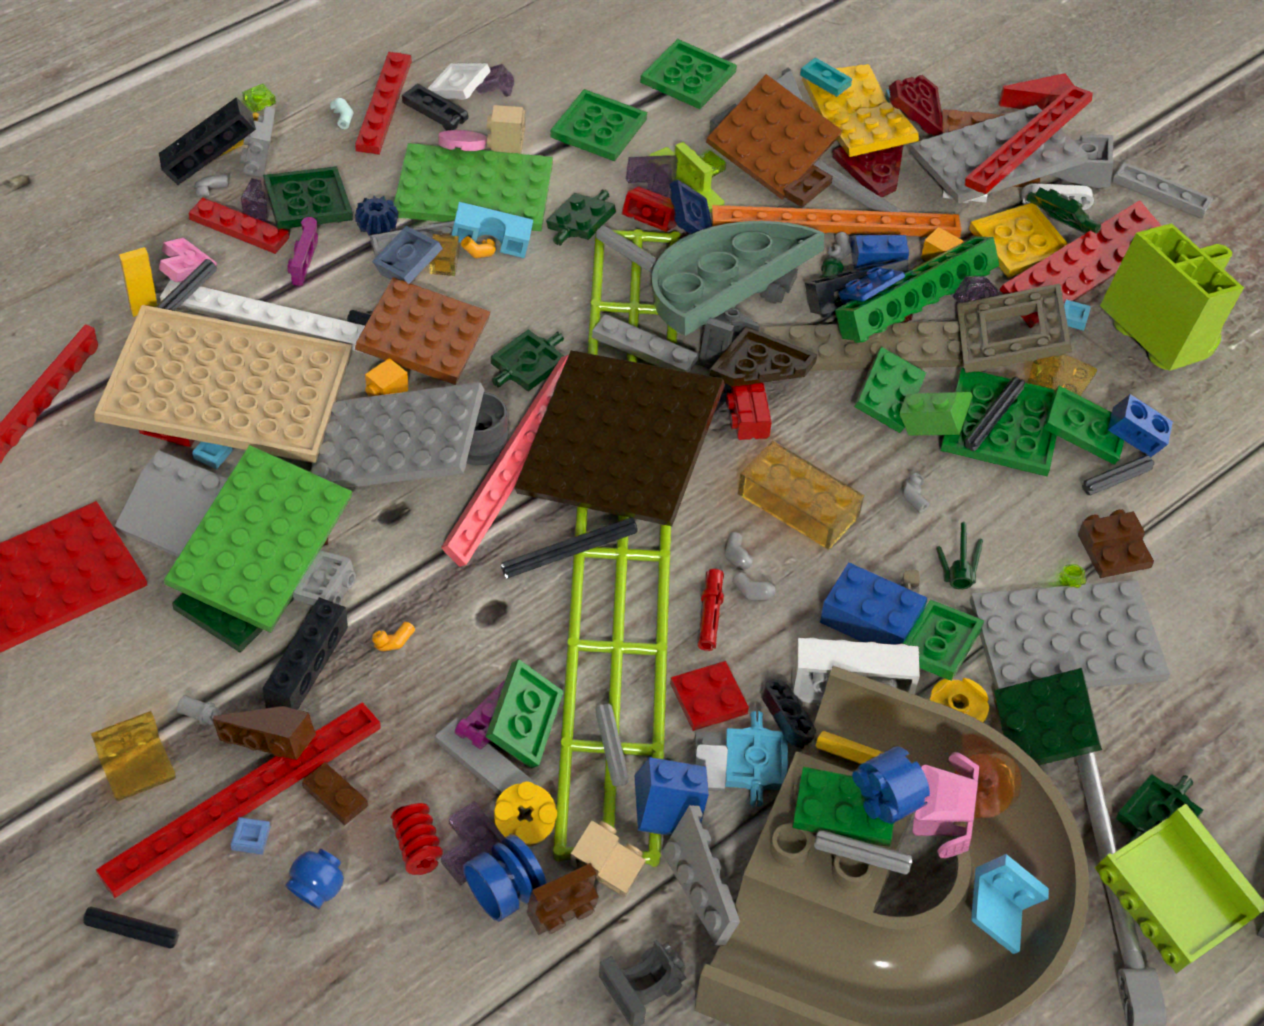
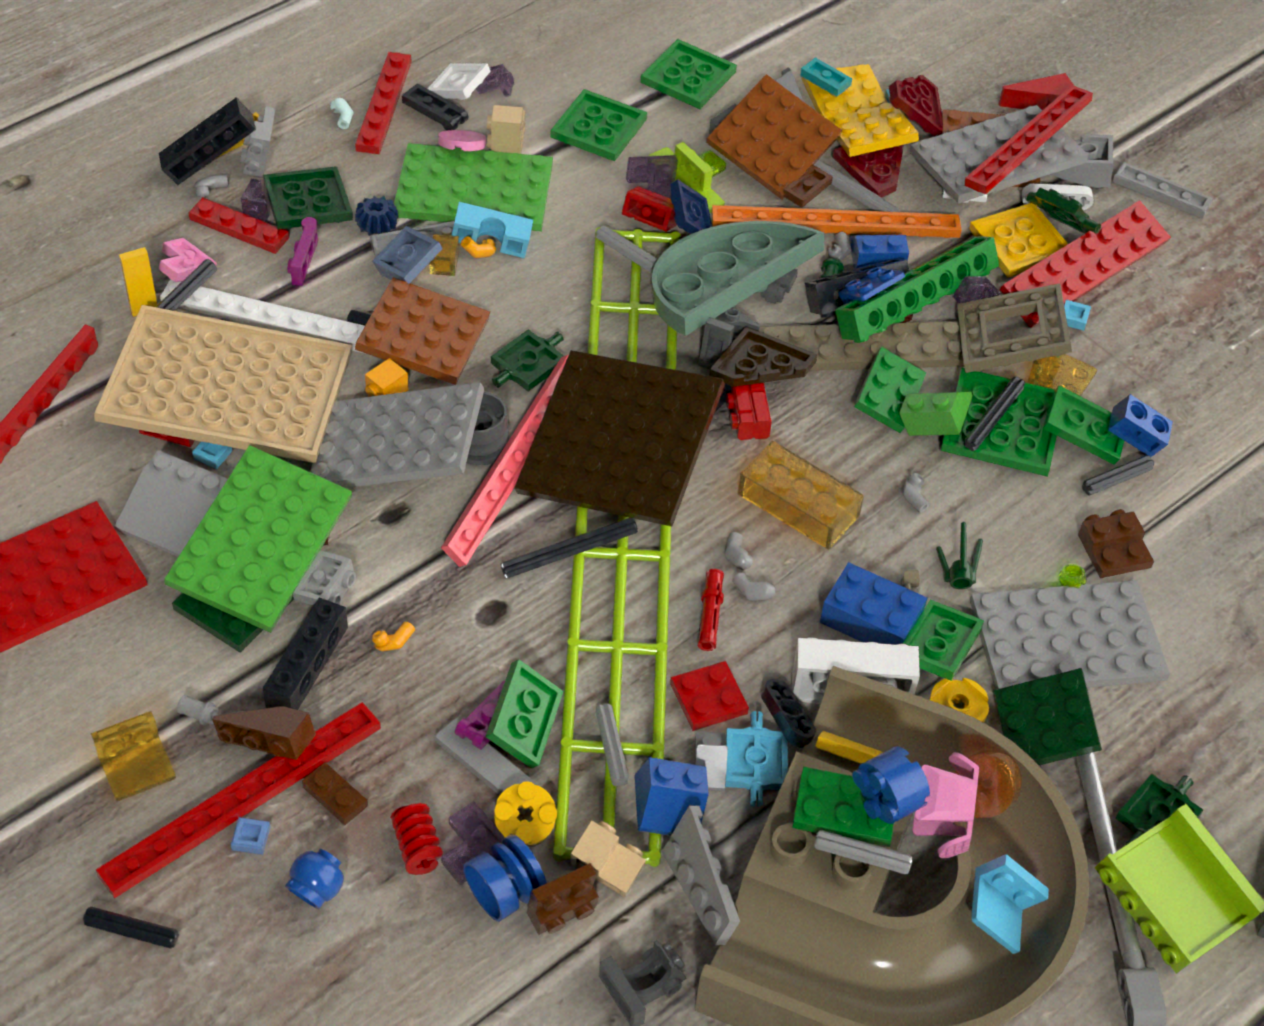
(258, 97): clear neon green plate -> none
(581, 216): dark green plate -> none
(644, 344): light grey plate -> none
(938, 243): light orange brick -> none
(1172, 296): lime piece -> none

